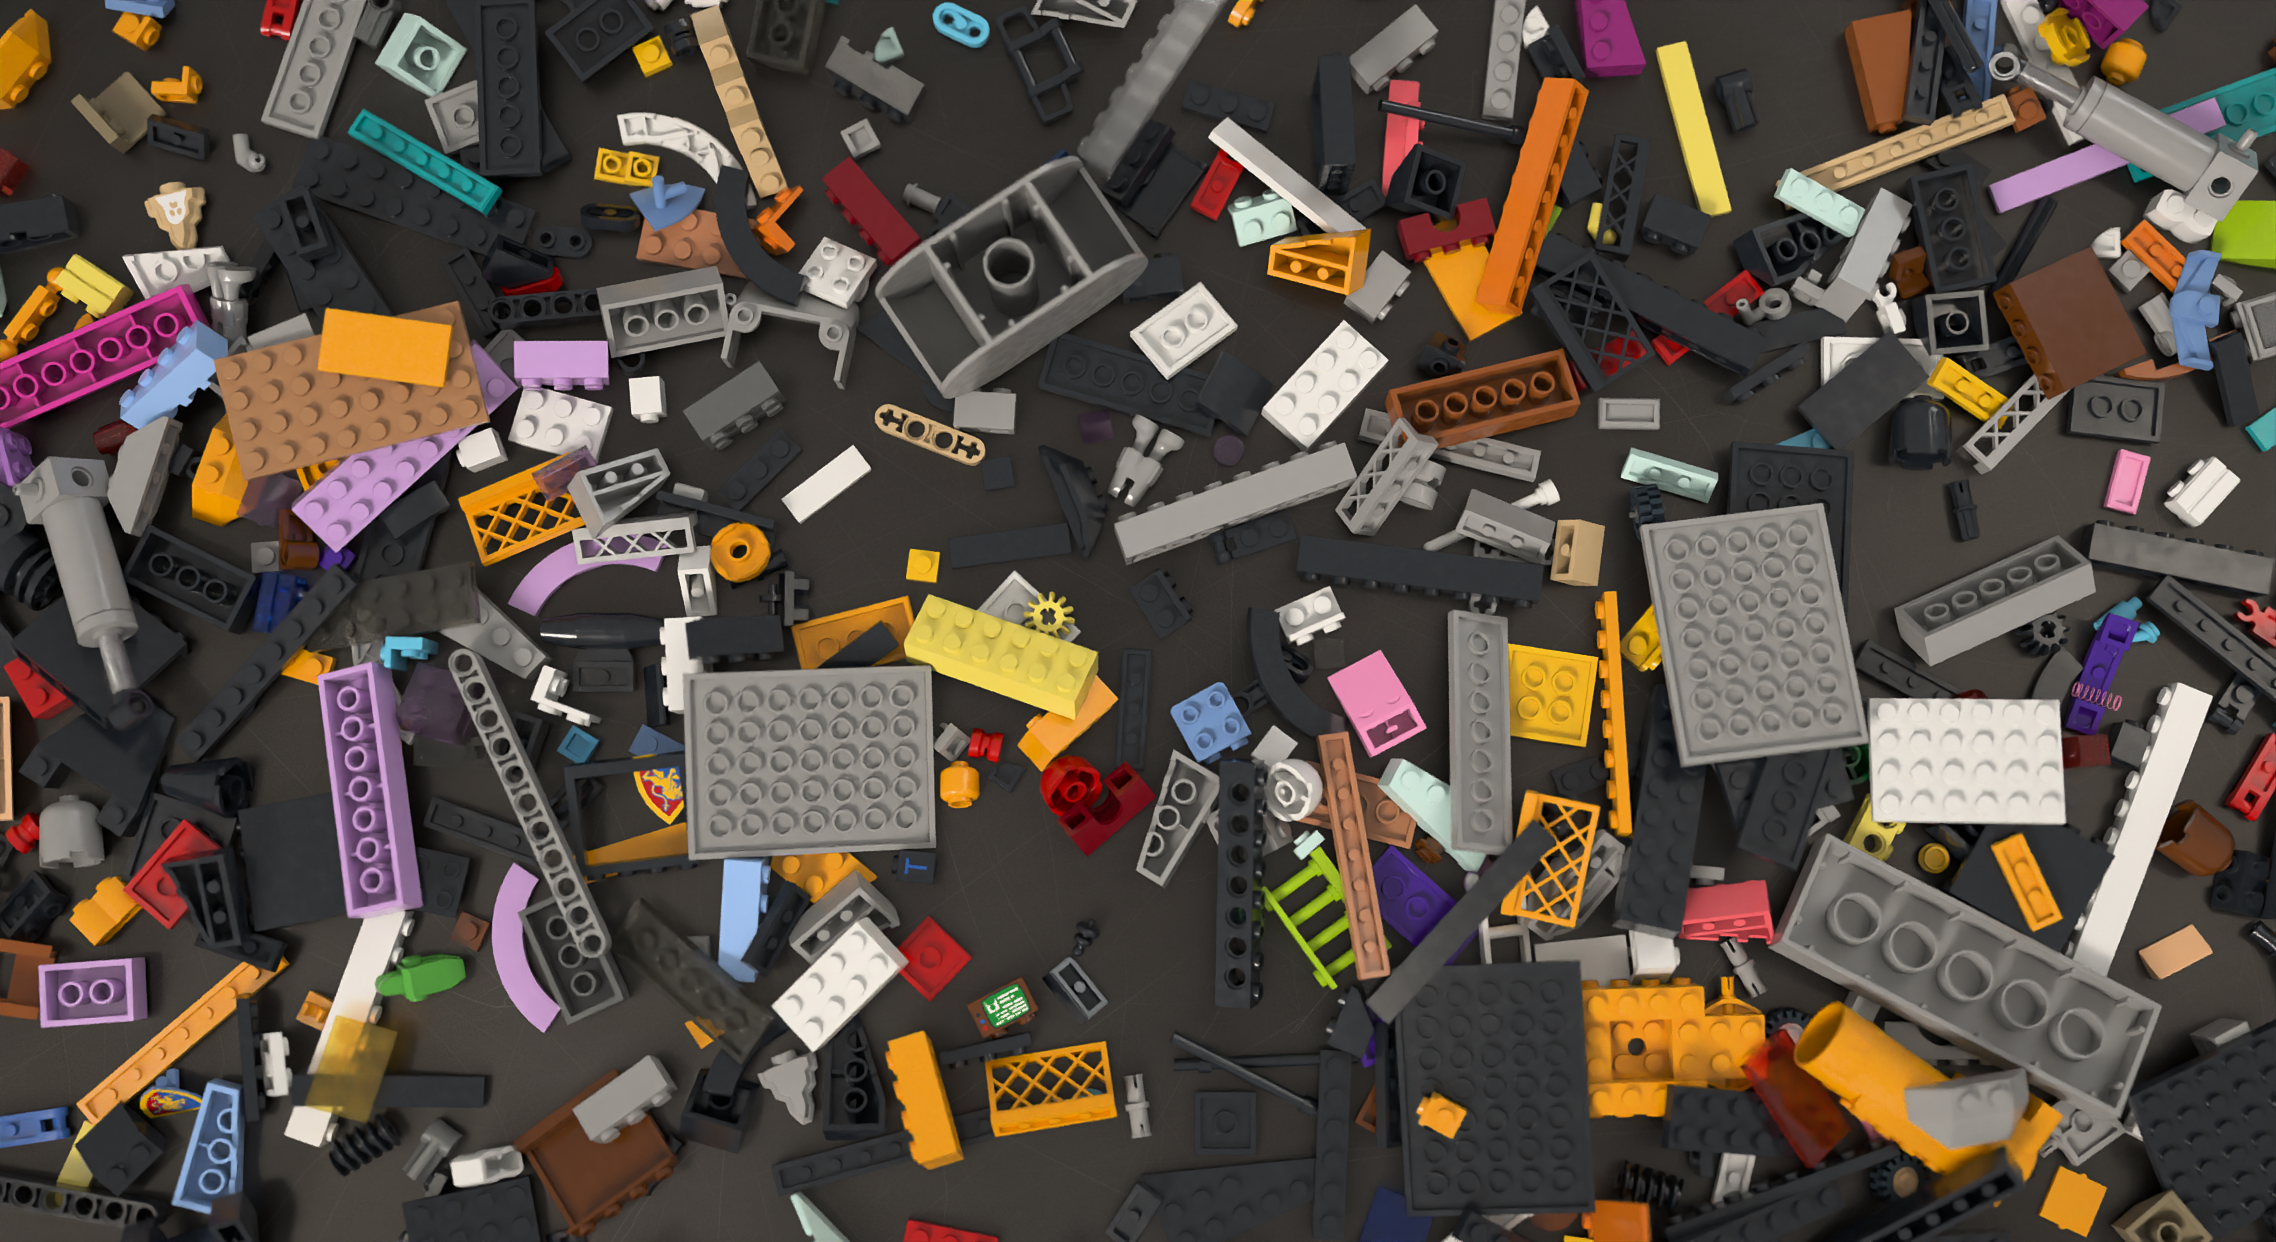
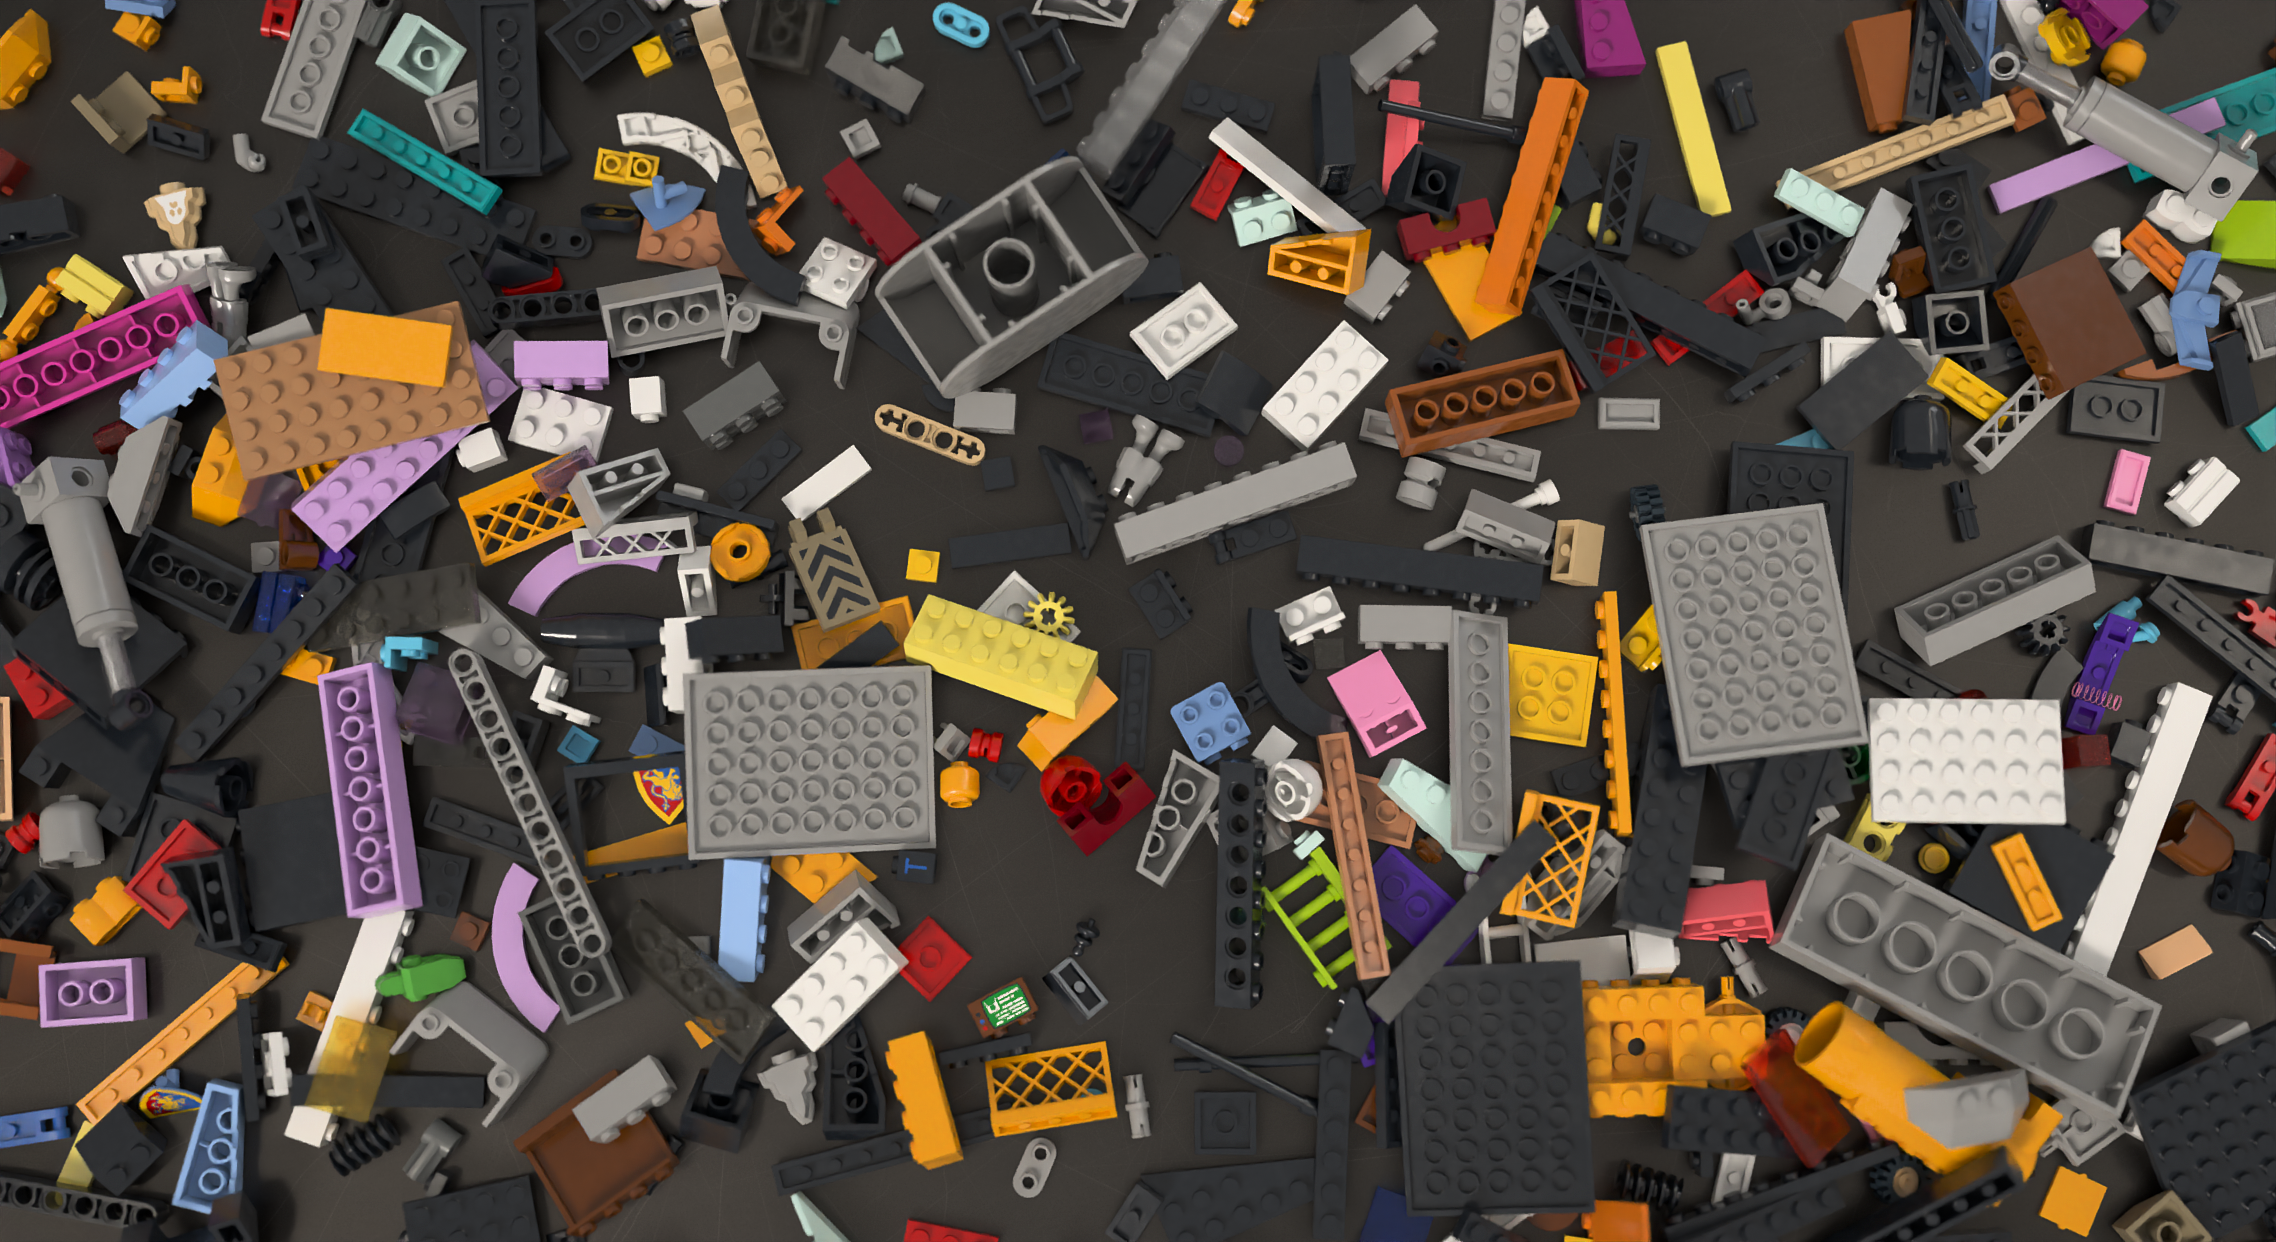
(486, 1166): white brick -> none
(491, 1030): none -> light grey windscreen
(776, 928): black plate -> none
(831, 573): none -> dark tan tile
(1033, 1167): none -> light grey plate
(1388, 484): light grey fence -> none
(1404, 626): none -> light grey brick
(1441, 1114): light orange bracket -> none
(1669, 475): light aqua plate -> none

